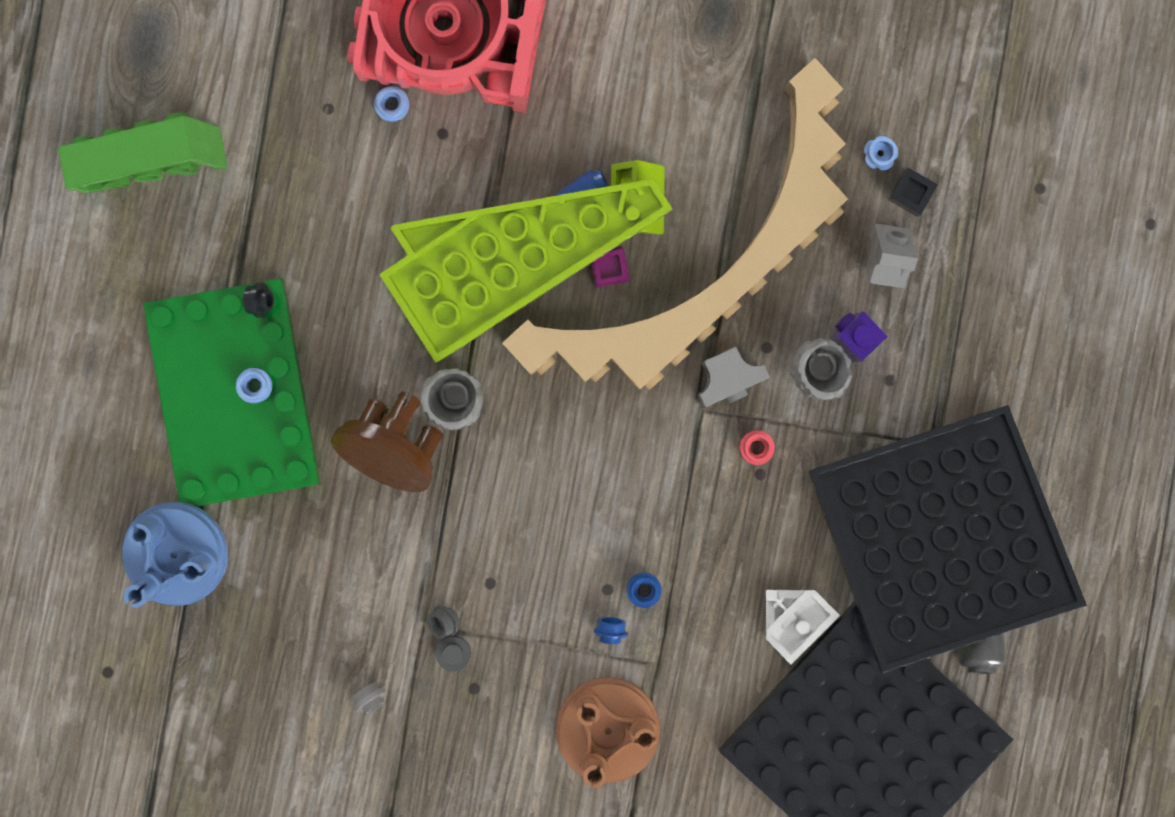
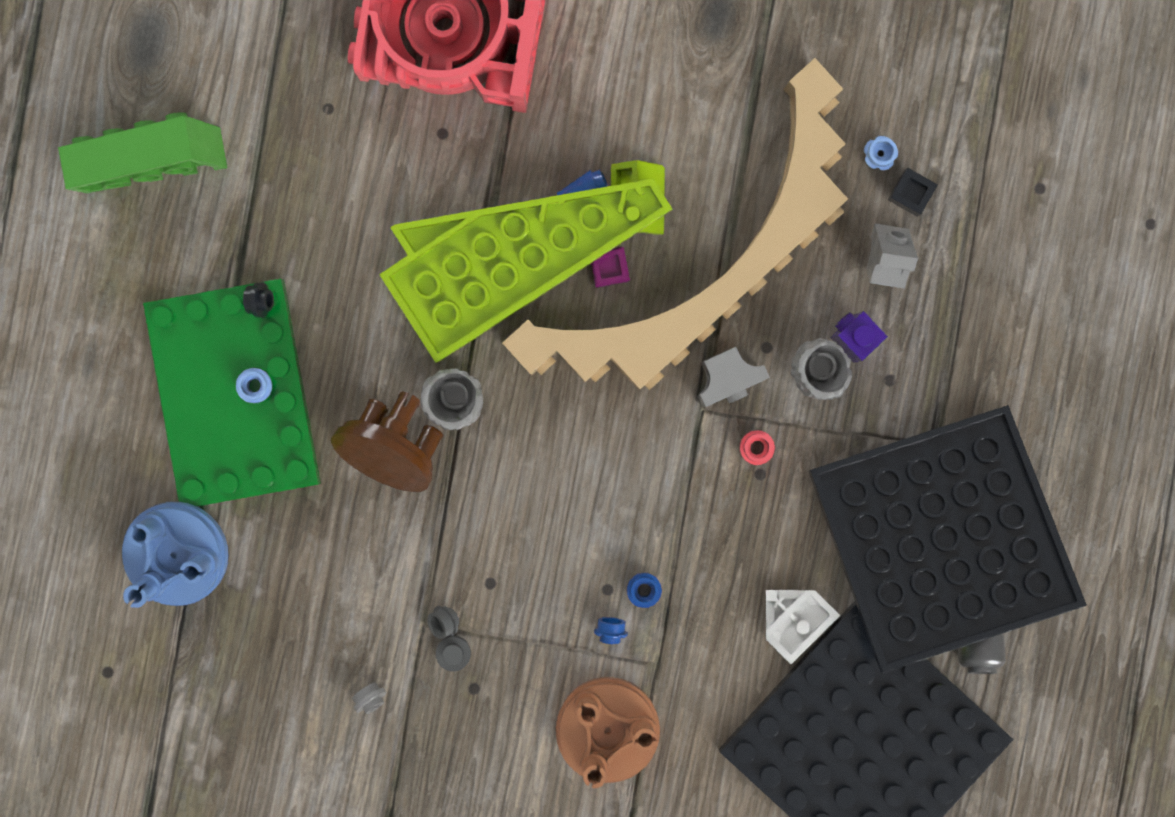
(386, 94): light blue plate -> none

